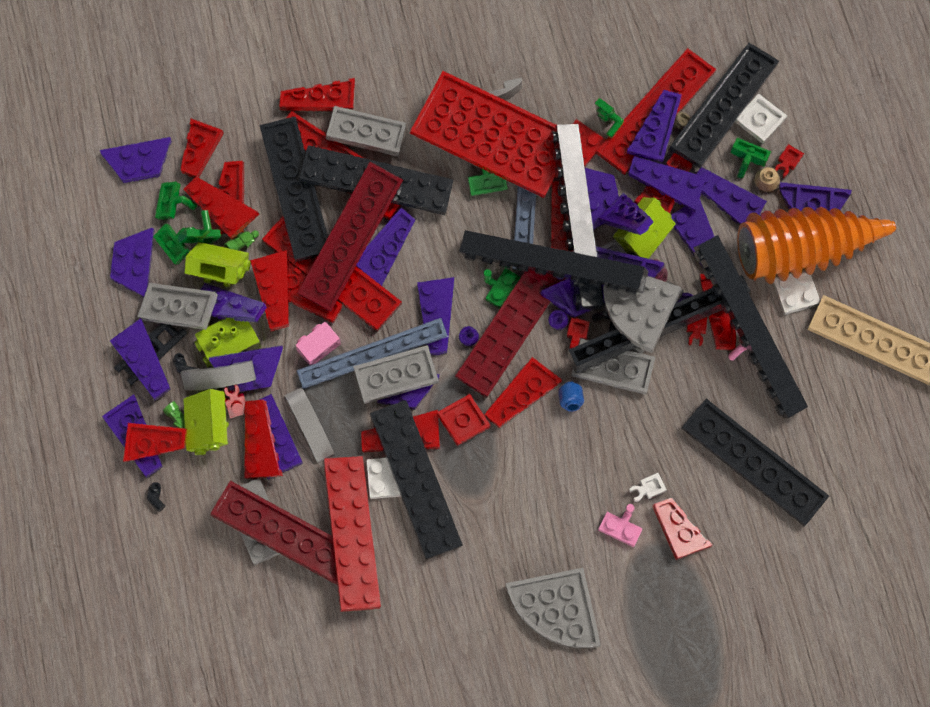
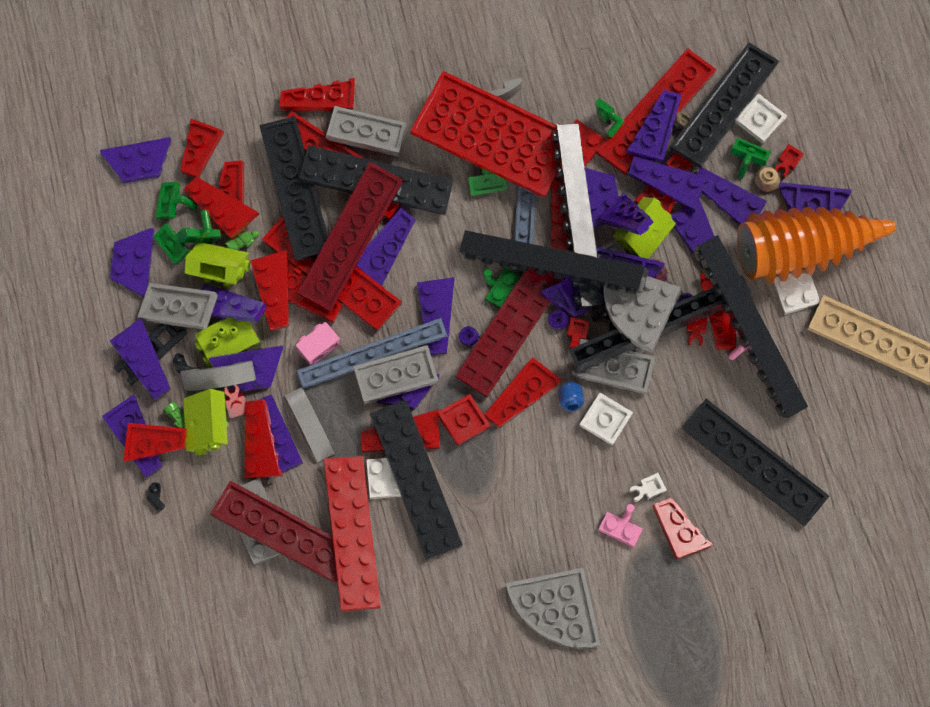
(606, 419): none -> white plate

